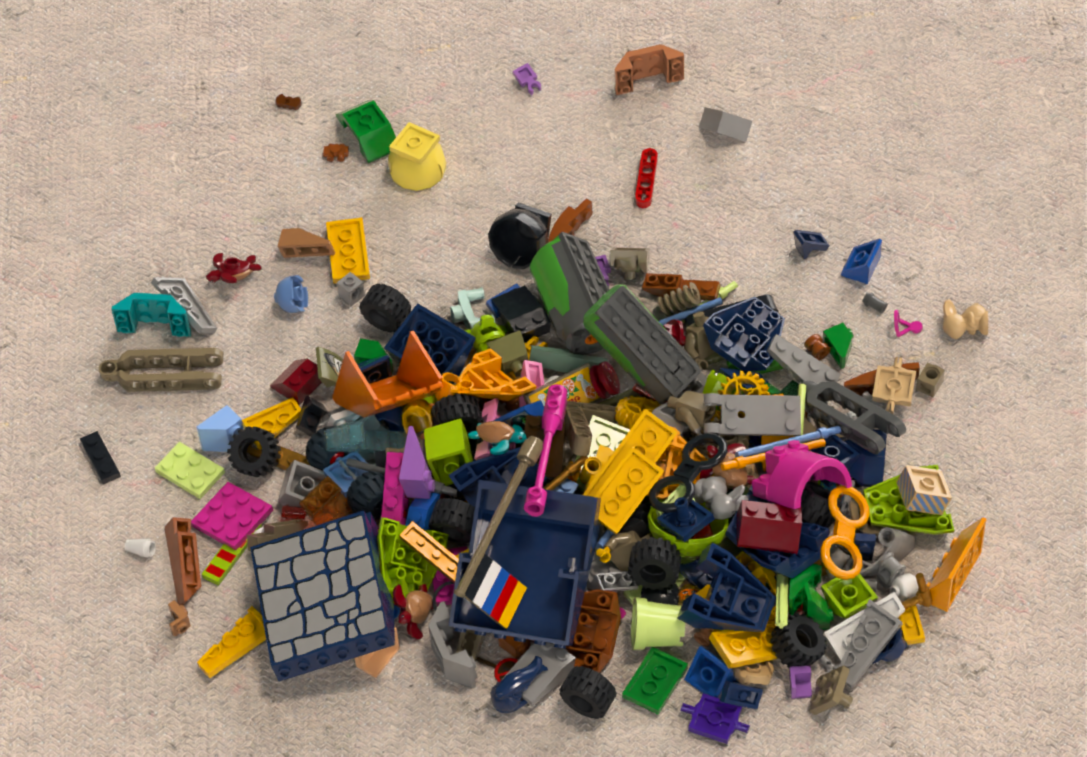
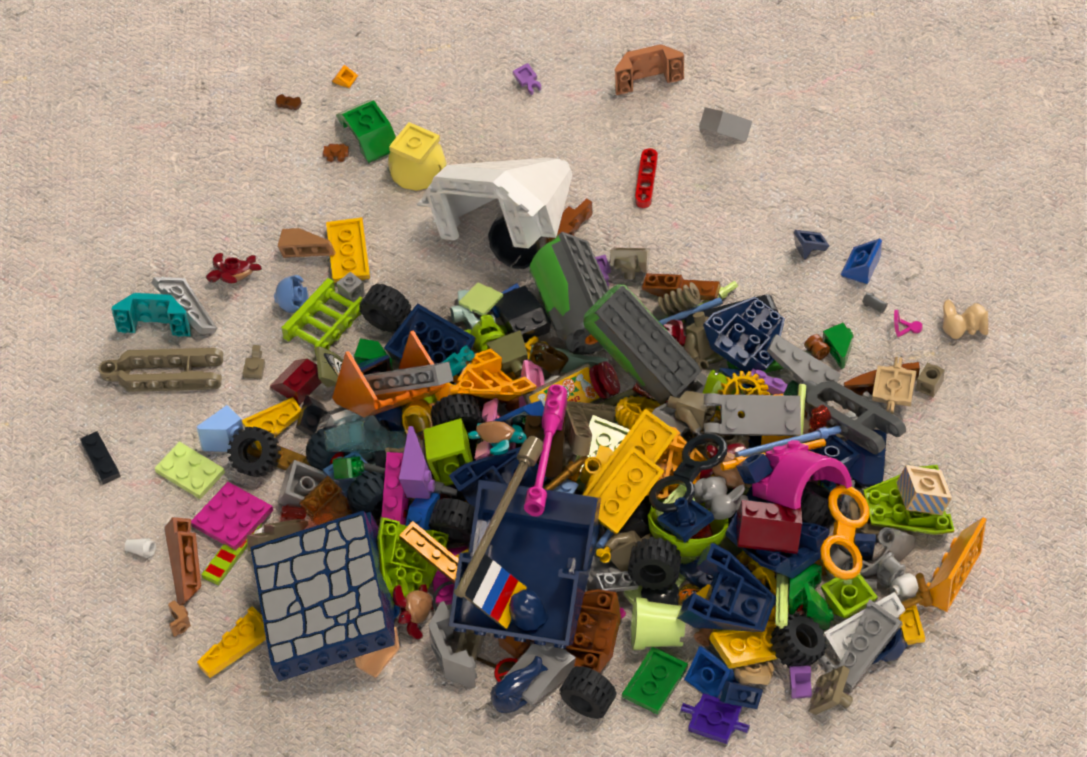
(254, 366): none -> dark tan plate
(315, 304): none -> lime fence
(345, 77): none -> light orange slope
(348, 467): none -> green slope
(410, 378): none -> light grey brick
(457, 361): none -> teal plate
(480, 299): none -> yellowish green piece
(527, 610): none -> dark blue hair
(528, 190): none -> white piece
(549, 359): none -> dark brown piece
(754, 468): none -> dark blue brick
(775, 385): none -> medium lavender plate
(819, 418): none -> clear red connector

